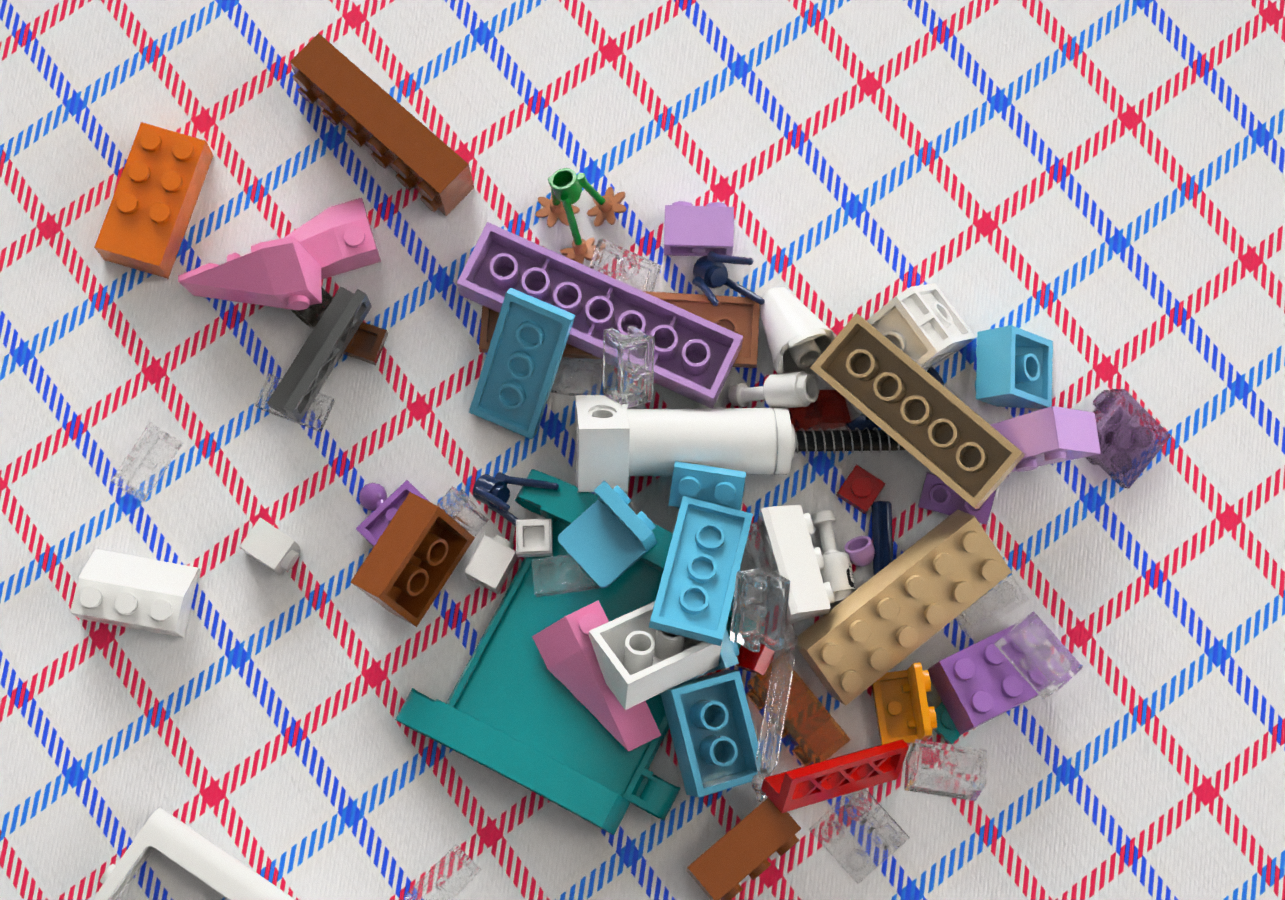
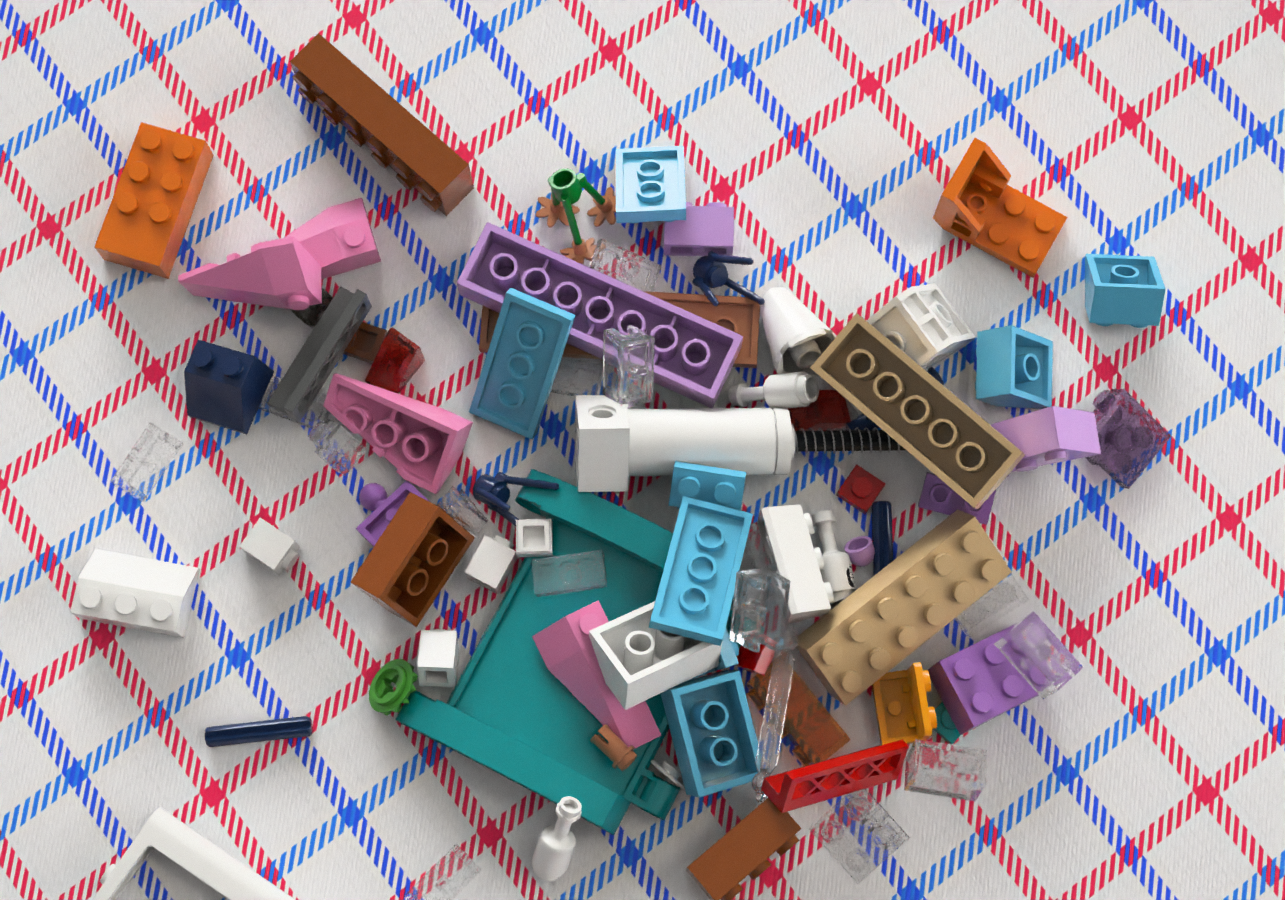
(225, 386): none -> dark blue slope
(258, 731): none -> dark blue axle
(336, 445): none -> clear brick
(382, 696): none -> bright green gear
(395, 362): none -> clear red slope
(409, 433): none -> bright pink wedge
(438, 658): none -> white brick
(557, 842): none -> white piece
(608, 536): medium azure bracket -> none
(615, 749): none -> nougat pin
(650, 184): none -> plate
(668, 770): none -> white plant
(994, 215): none -> orange bracket
(1123, 290): none -> medium azure slope

